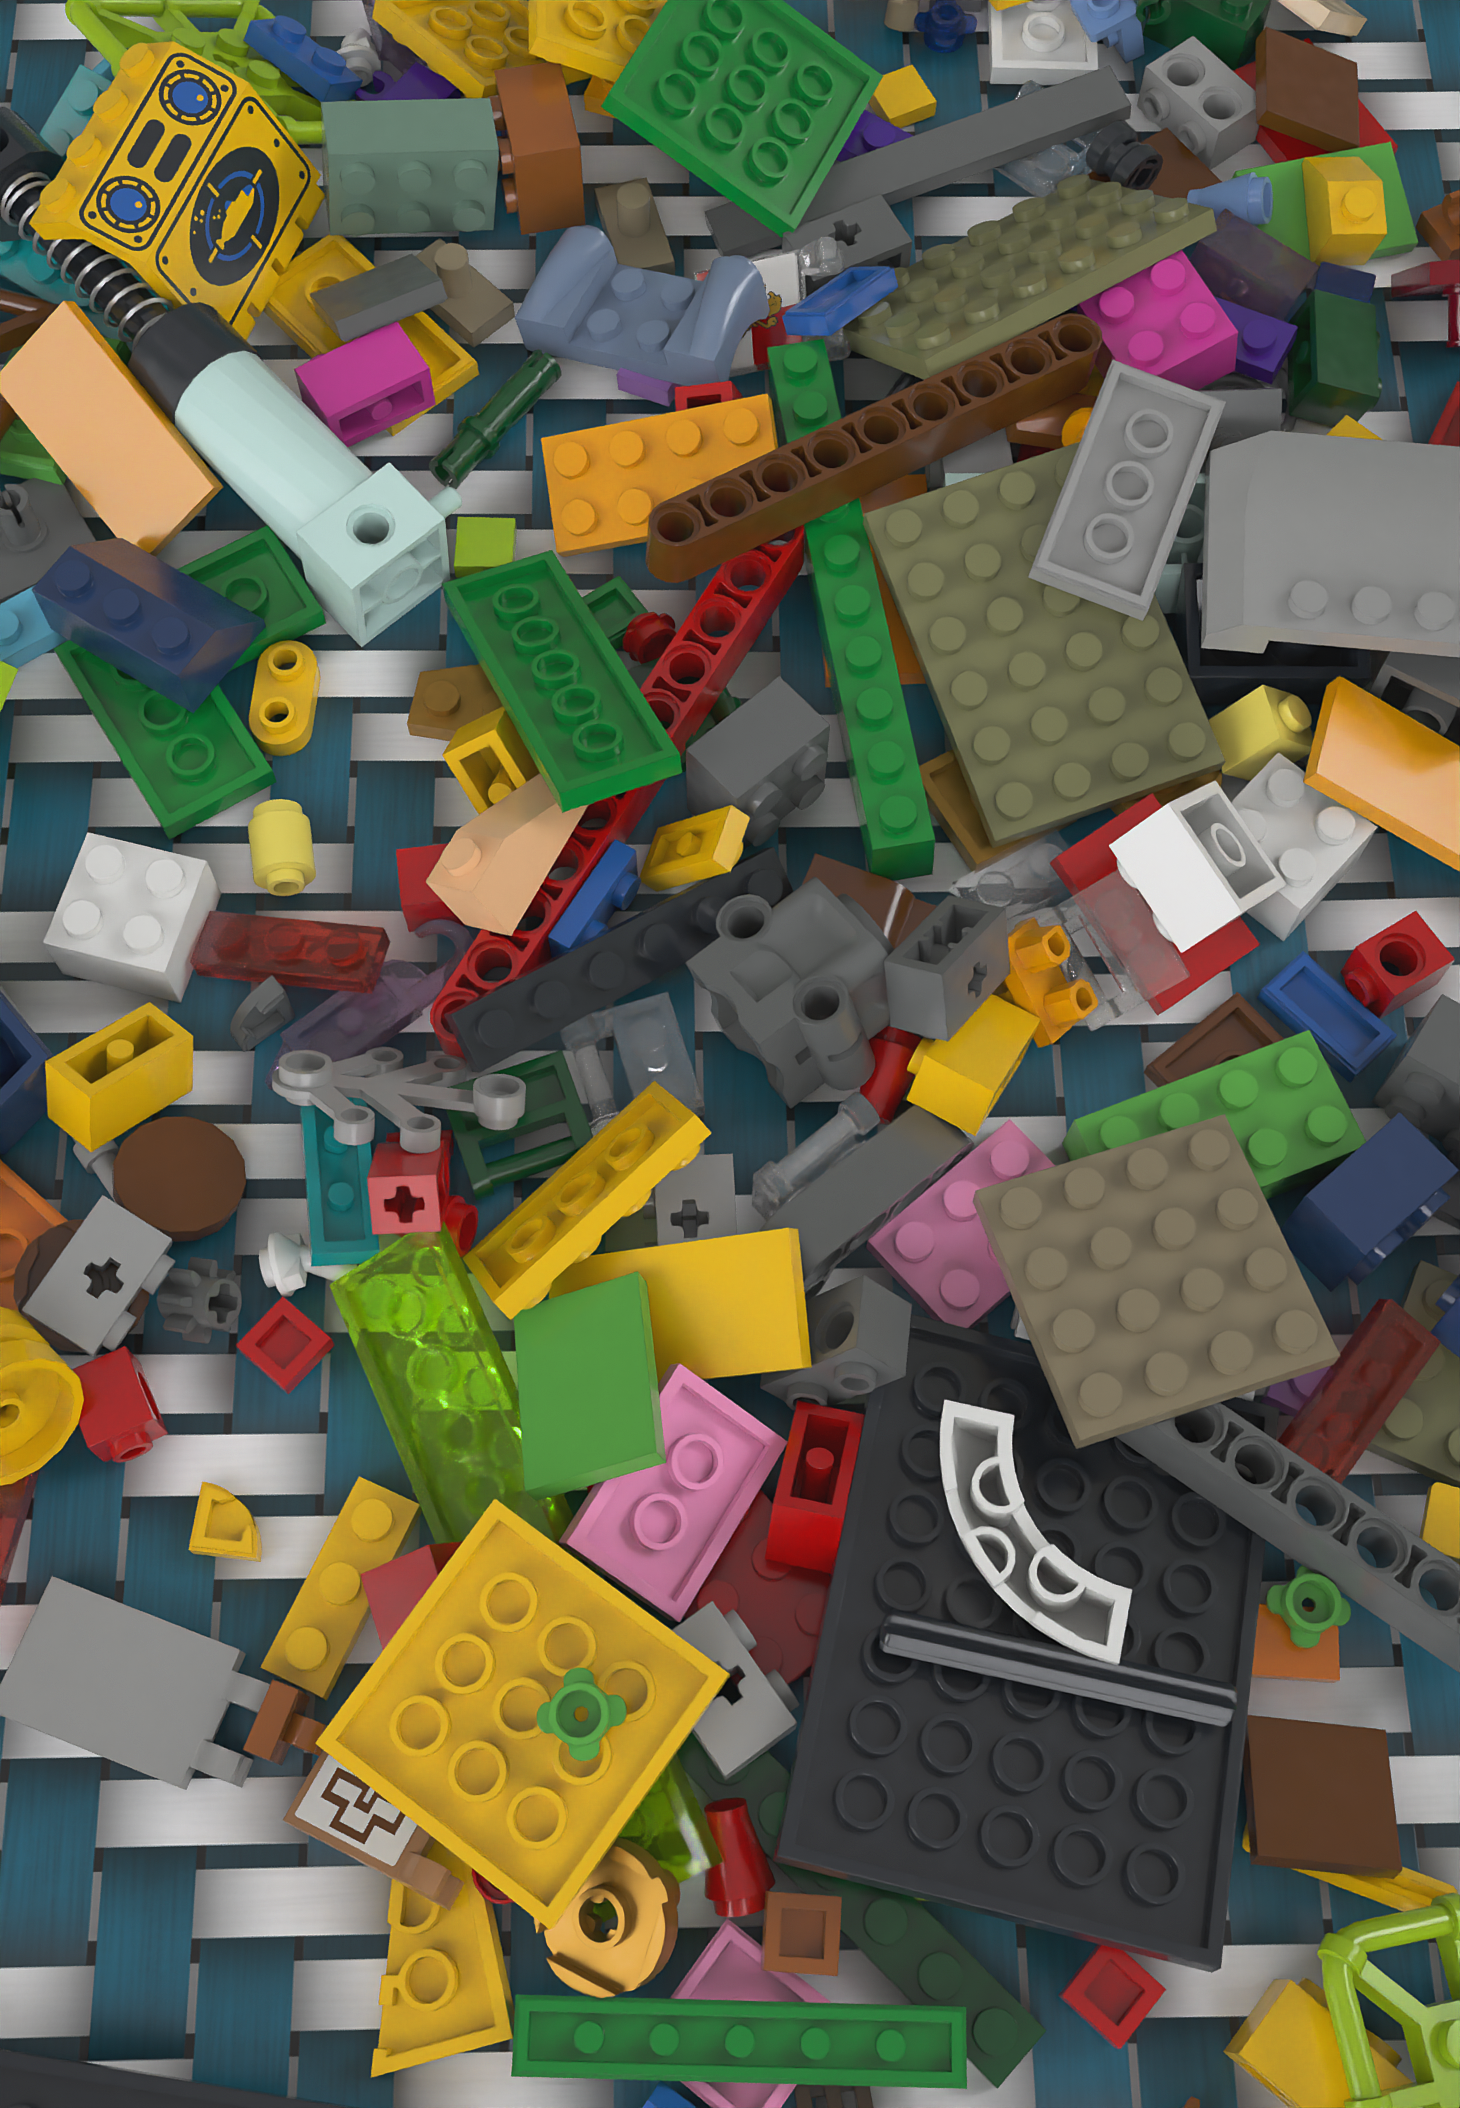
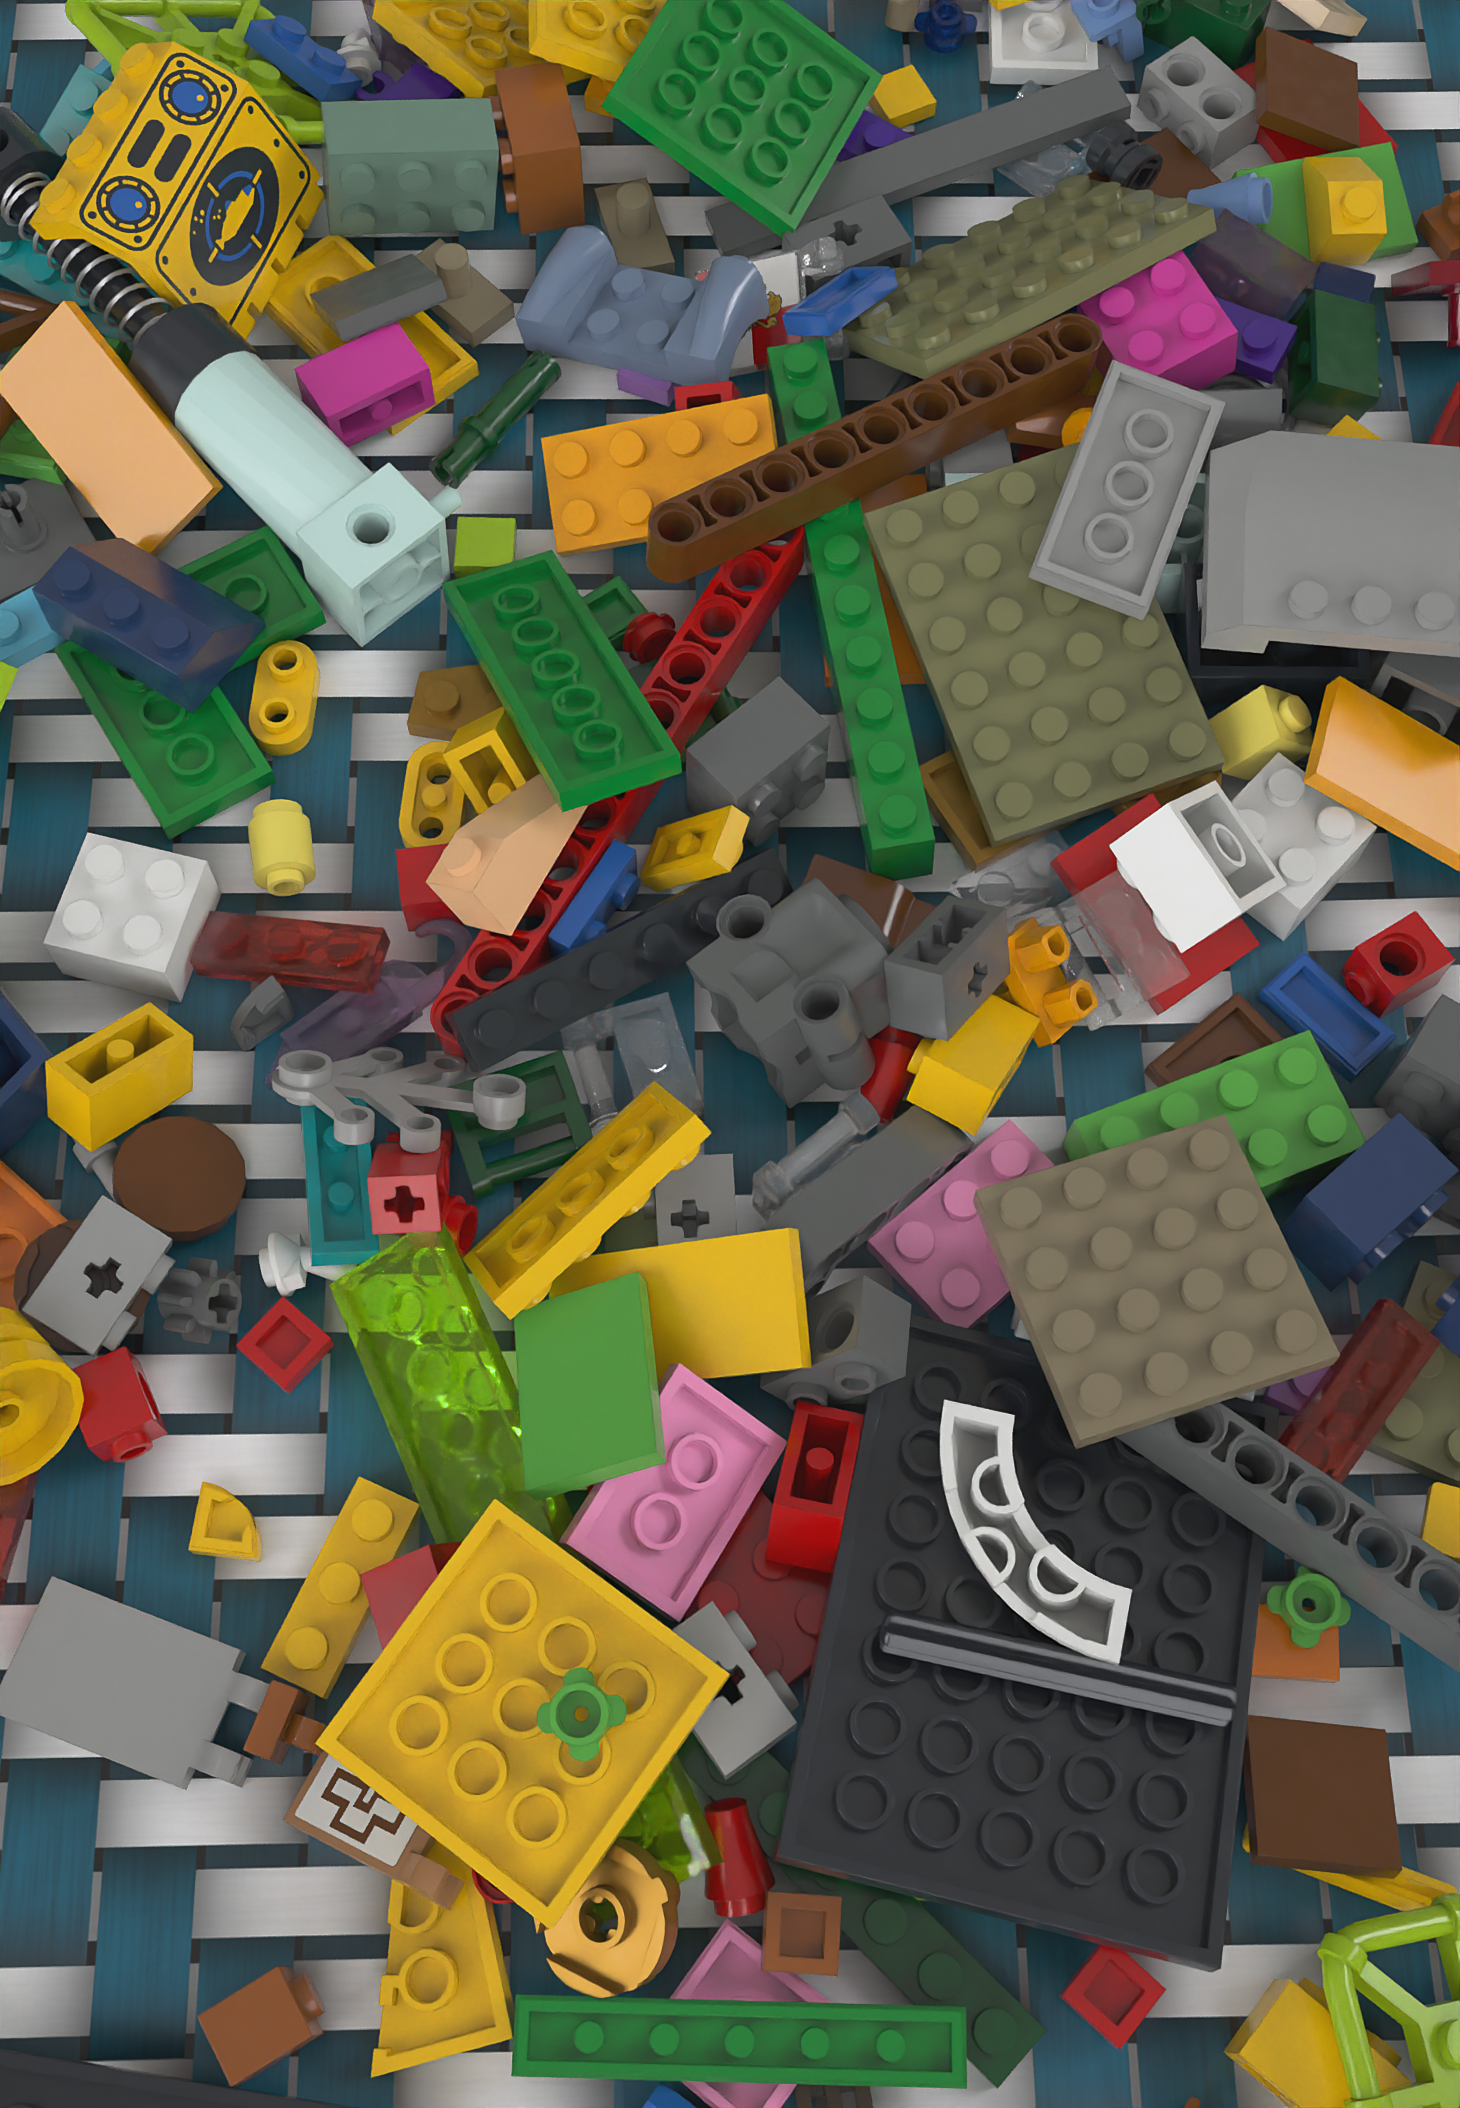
(263, 2023): none -> dark orange brick
(430, 804): none -> yellow plate

